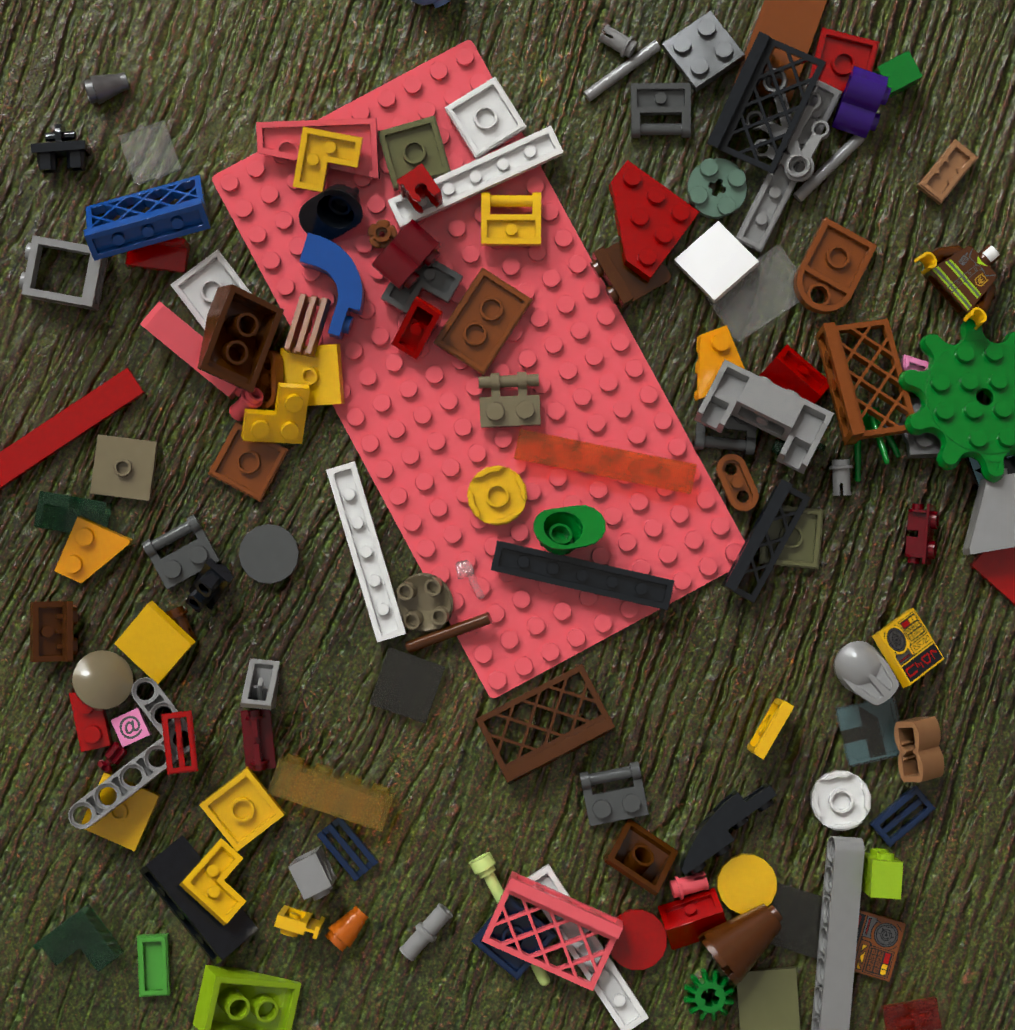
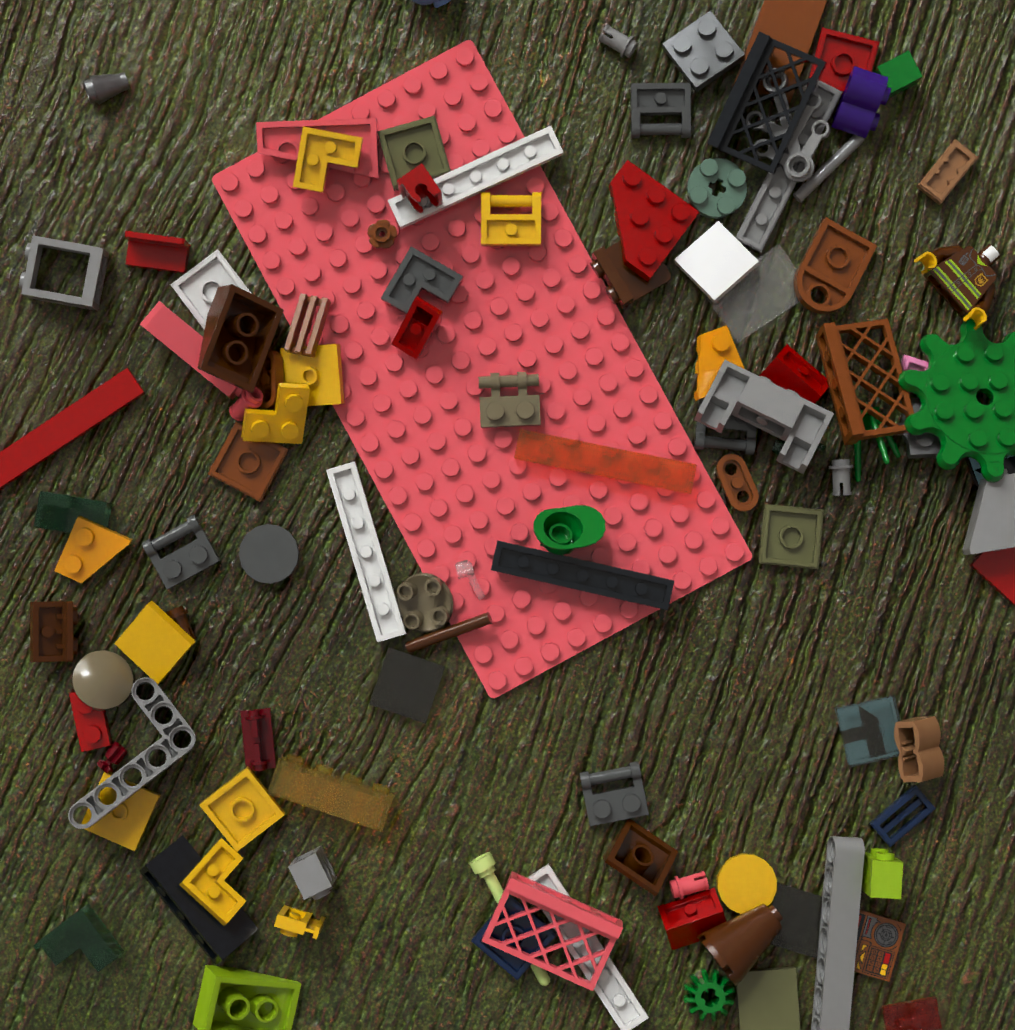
(49, 152): black hips -> none
(124, 467): dark tan plate -> none
(131, 727): bright pink tile -> none
(150, 152): clear piece -> none
(154, 226): blue fence -> none
(154, 965): bright green tile -> none
(166, 735): red tile -> none
(209, 586): black hips -> none
(261, 684): light grey slope -> none
(332, 212): black piece -> none
(333, 261): blue arch -> none
(339, 856): dark blue tile -> none
(346, 929): orange cone -> none
(407, 255): dark red brick -> none
(426, 932): light grey pin -> none
(483, 321): dark orange tile -> none
(485, 118): white tile -> none
(497, 495): yellow tile -> none
(557, 748): reddish brown fence -> none
(622, 70): light grey bar -> none
(641, 940): red tile -> none
(713, 834): black slope -> none
(757, 535): black fence -> none
(770, 727): yellow tile -> none
(840, 800): white tile -> none
(865, 672): light grey helmet -> none
(908, 647): tile -> none
(924, 522): dark red hinge -> none

